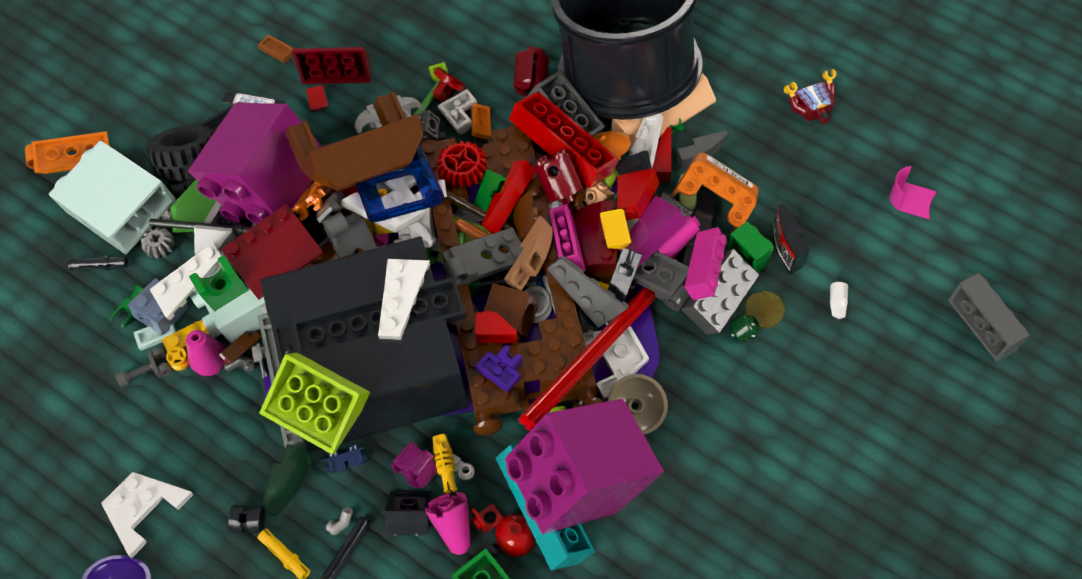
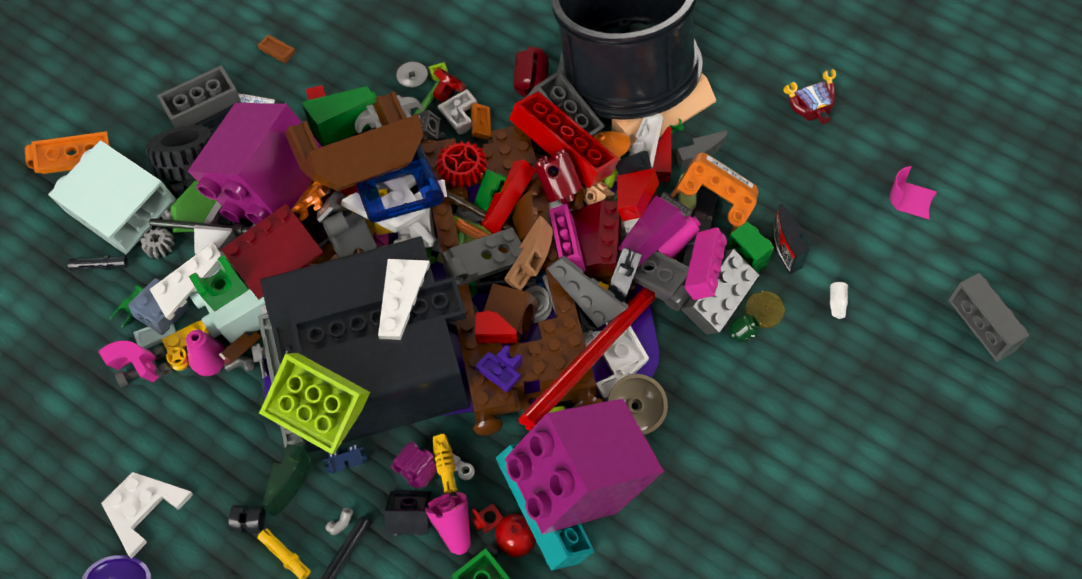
(126, 352): none -> dark pink arch
(199, 98): none -> dark grey brick
(333, 65): dark red slope -> none
(334, 116): none -> green slope
(414, 70): none -> light grey piece
(615, 229): yellow slope -> none

